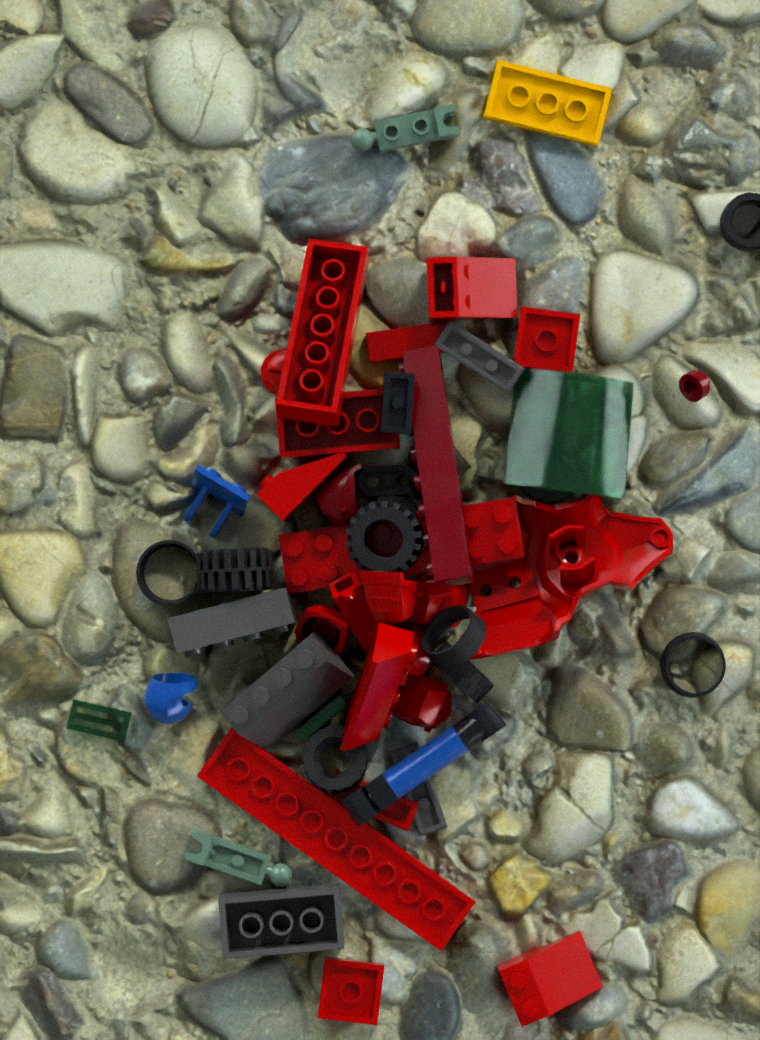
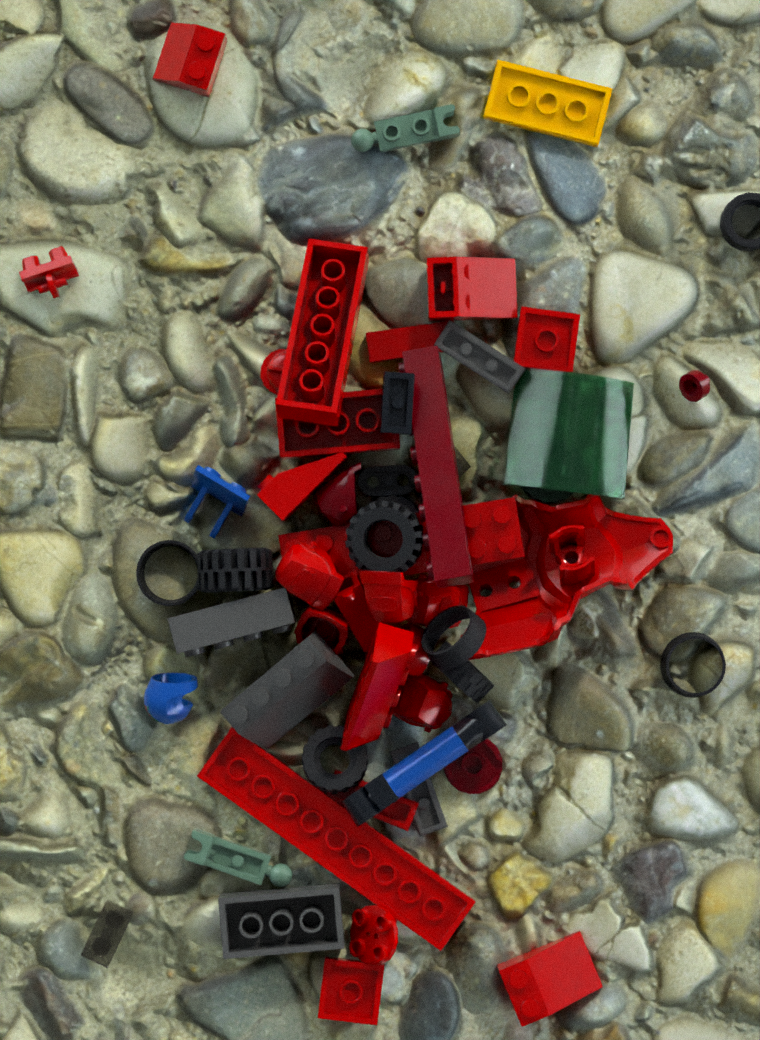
(48, 275): none -> red hips
(94, 731): clear green tile -> none
(107, 933): none -> clear smoke plate
(191, 57): none -> red slope
(309, 574): none -> red helmet
(320, 718): clear green tile -> none
(364, 932): none -> red plate
(476, 769): none -> dark red tile

